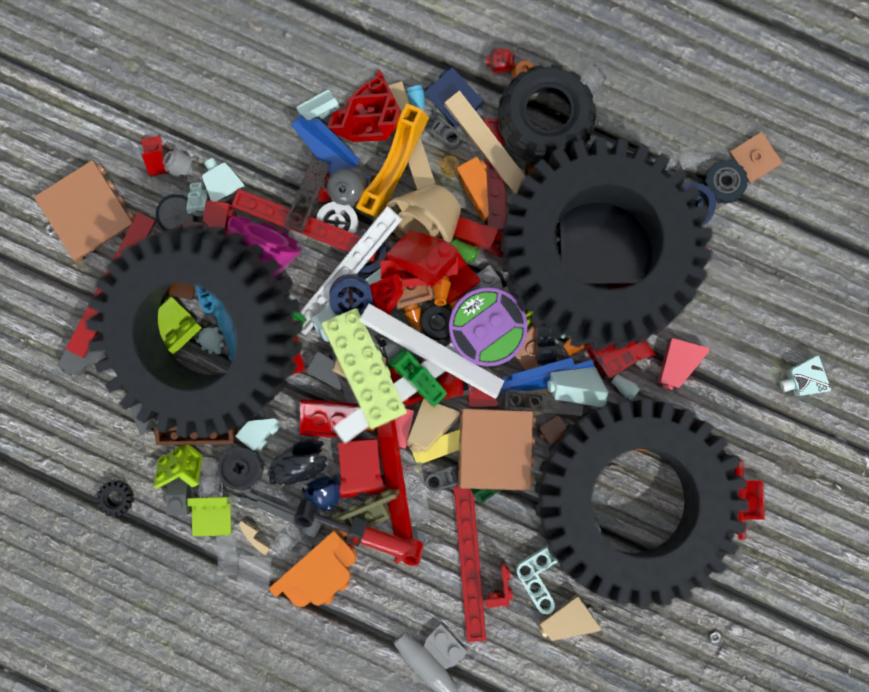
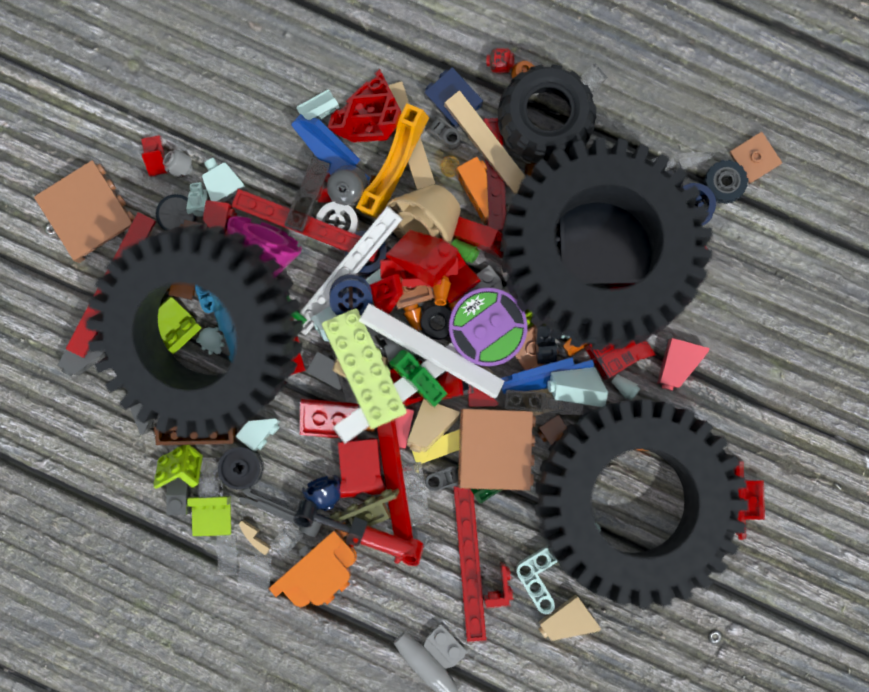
(104, 504): black tyre -> none
(297, 463): black head -> none
(416, 96): medium azure cone -> none
(806, 378): light aqua torso -> none

